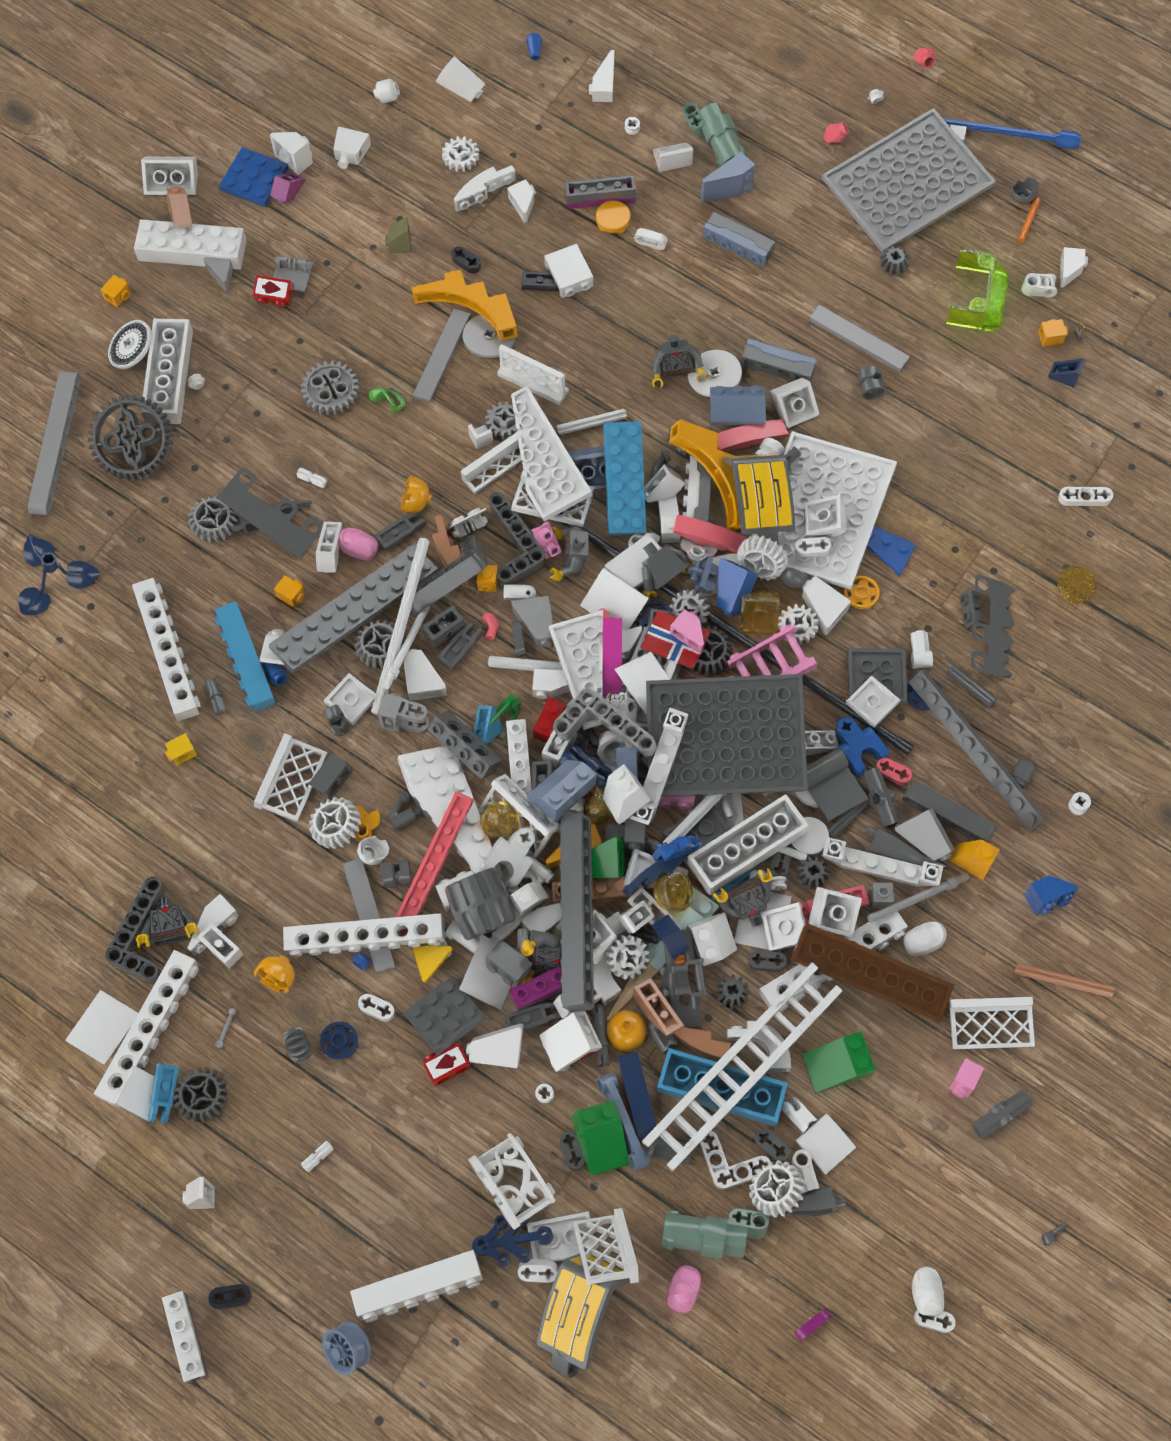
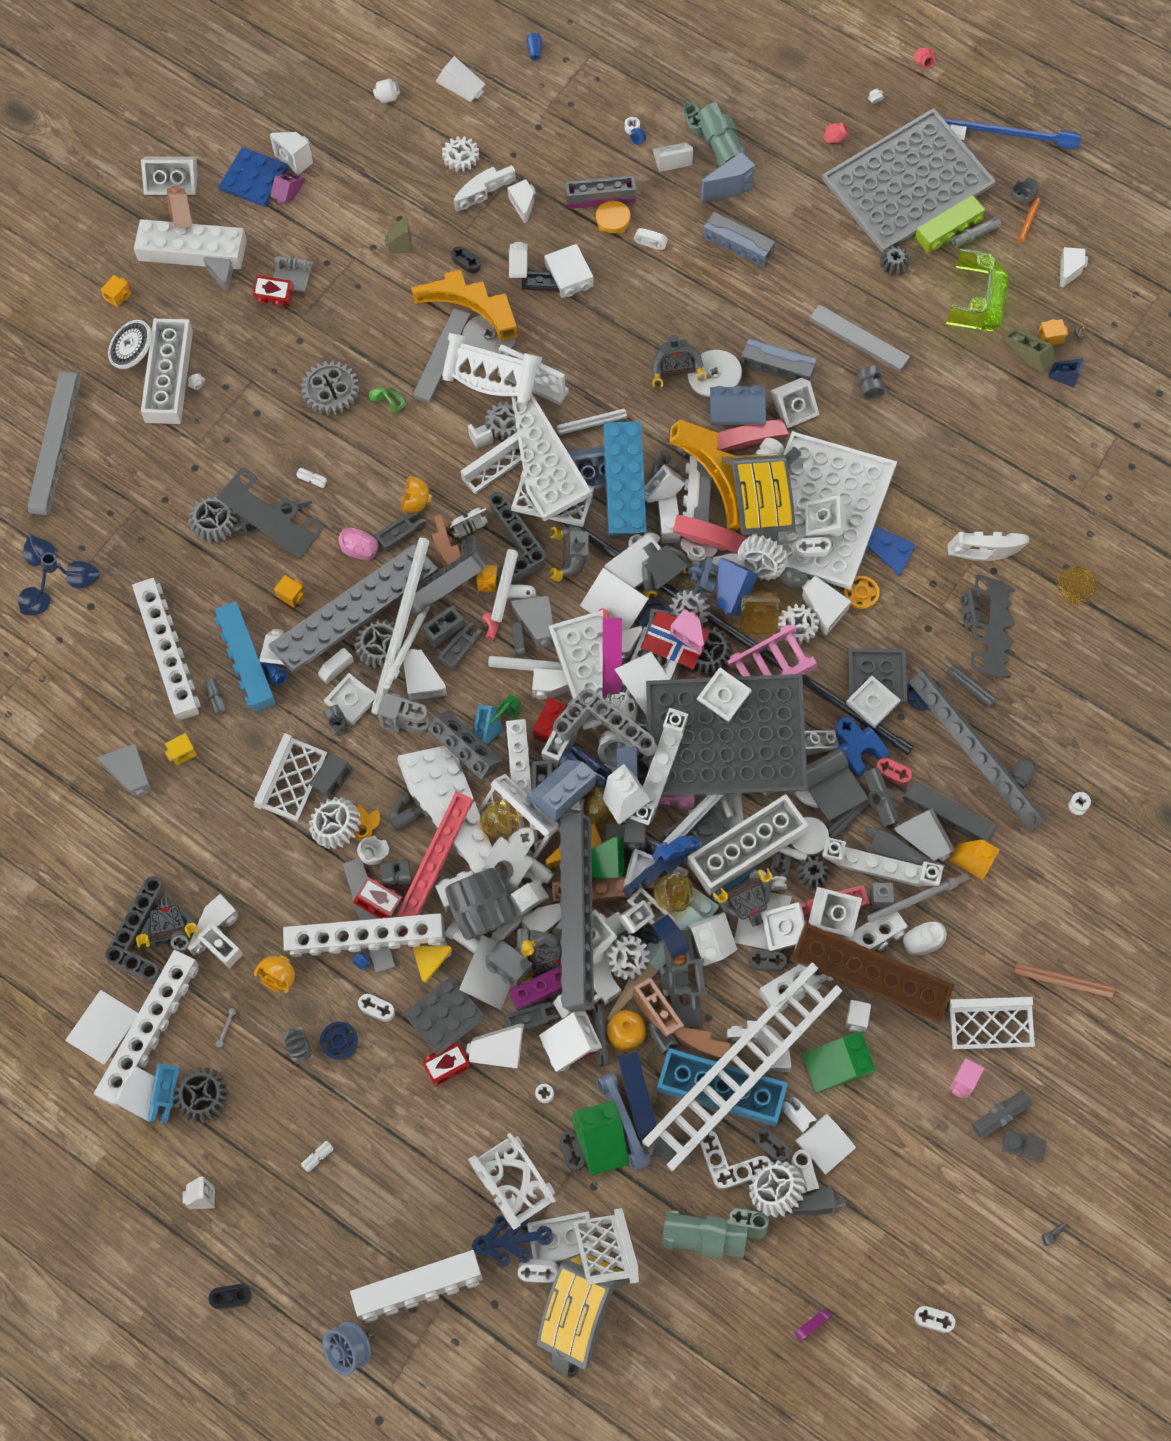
(125, 429): dark grey gear -> none
(128, 770): none -> light grey slope
(175, 944): none -> dark grey bush
(185, 1337): white piece -> none
(328, 547): white slope -> none
(335, 665): none -> white piece
(350, 146): white torso -> none
(377, 899): none -> brick
(504, 585): none -> white axle
(518, 260): none -> white slope
(524, 369): none -> white piece
(547, 540): bright pink hips -> none
(585, 742): black beam -> none
(602, 83): white slope -> none
(637, 136): none -> blue plate
(684, 1289): bright pink piece -> none
(724, 694): none -> white plate
(735, 998): dark grey gear -> none
(858, 1016): none -> white brick
(921, 655): white piece -> none
(928, 1291): white piece -> none
(949, 224): none -> lime brick
(970, 234): none -> light grey pin
(1002, 545): none -> white slope
(1023, 1145): none -> dark grey slope
(1032, 349): none -> olive slope
(1039, 285): white piece -> none
(1049, 893): blue slope -> none
(1079, 501): white beam -> none

